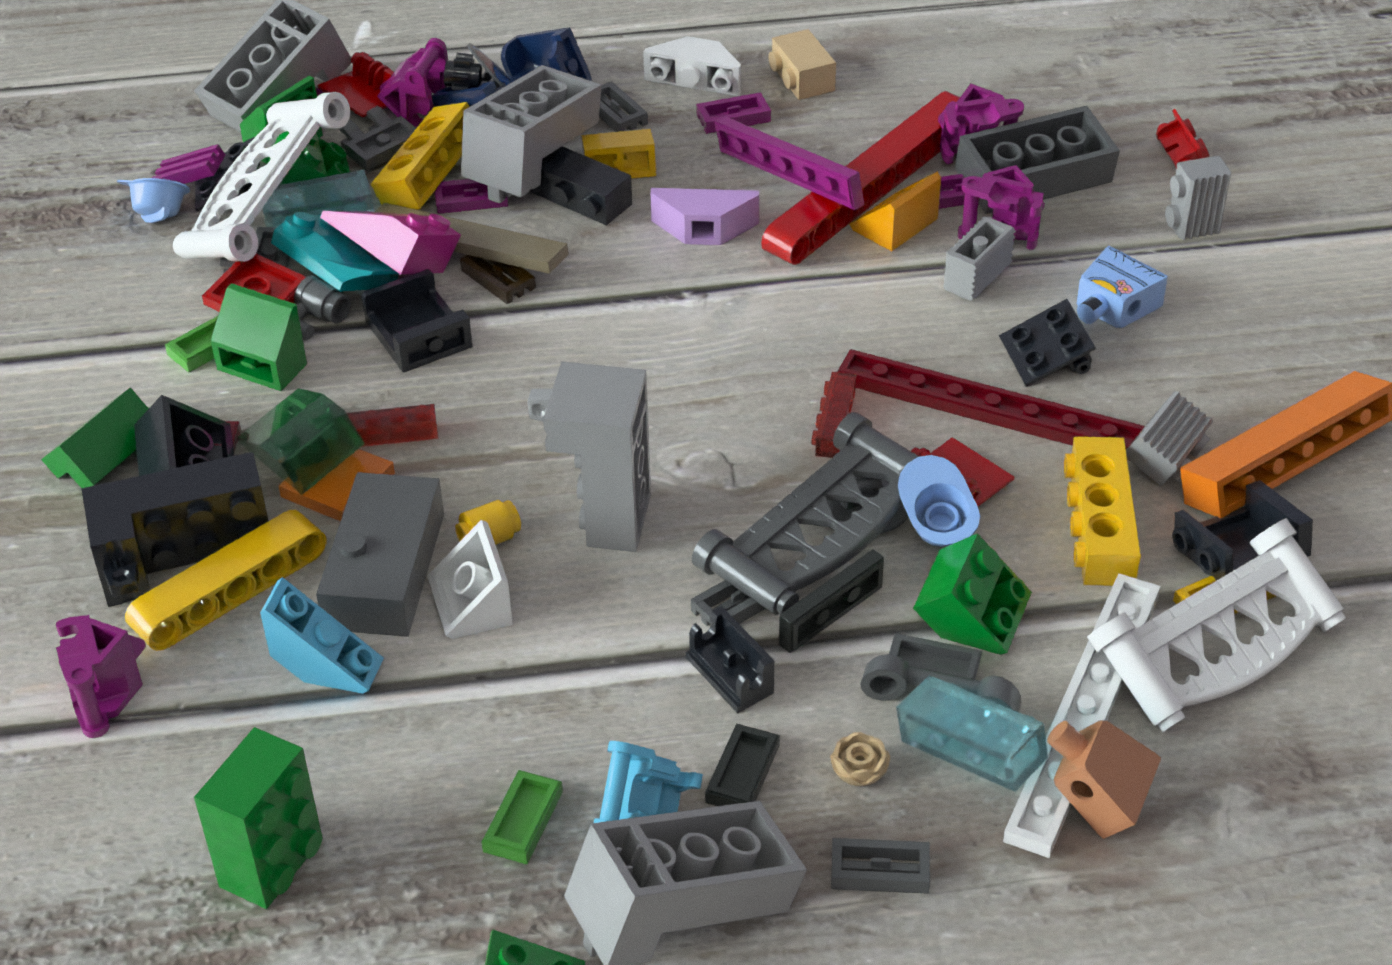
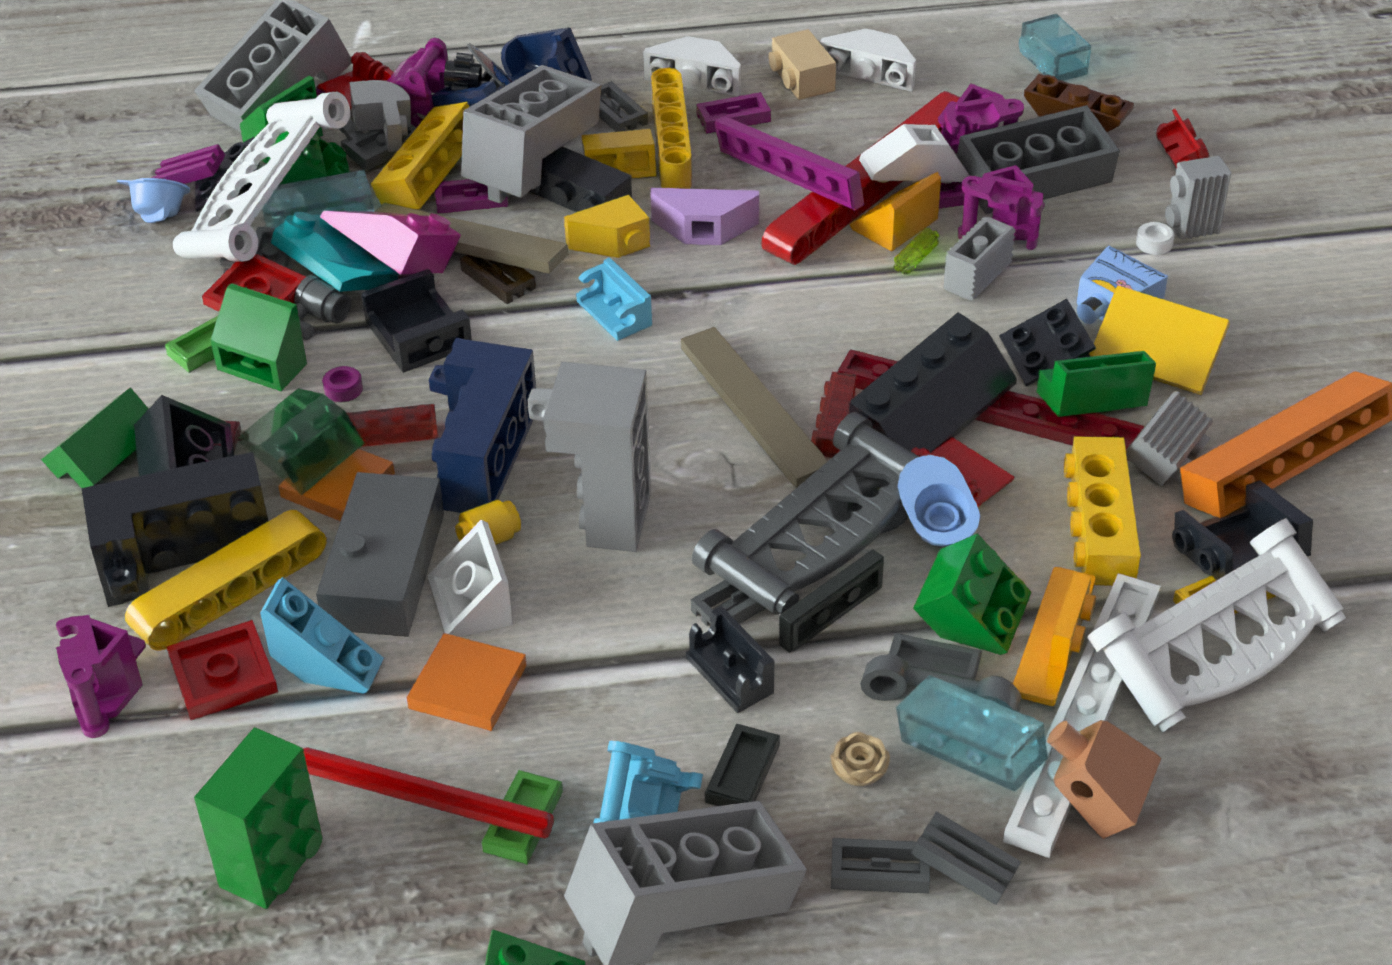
(222, 669): none -> red tile
(342, 384): none -> magenta tile
(381, 106): none -> light grey brick
(429, 793): none -> red axle
(467, 681): none -> orange tile
(485, 419): none -> dark blue hinge
(609, 228): none -> yellow slope
(615, 300): none -> medium azure hinge
(671, 129): none -> yellow beam
(754, 405): none -> dark tan tile
(872, 58): none -> white slope
(912, 155): none -> white slope
(916, 250): none -> clear neon green piece
(937, 386): none -> black slope
(969, 853): none -> dark grey tile
(1051, 95): none -> reddish brown slope
(1055, 47): none -> clear light blue brick
(1055, 635): none -> light orange bracket
(1097, 383): none -> green piece
(1155, 238): none -> white tile
(1173, 335): none -> yellow tile

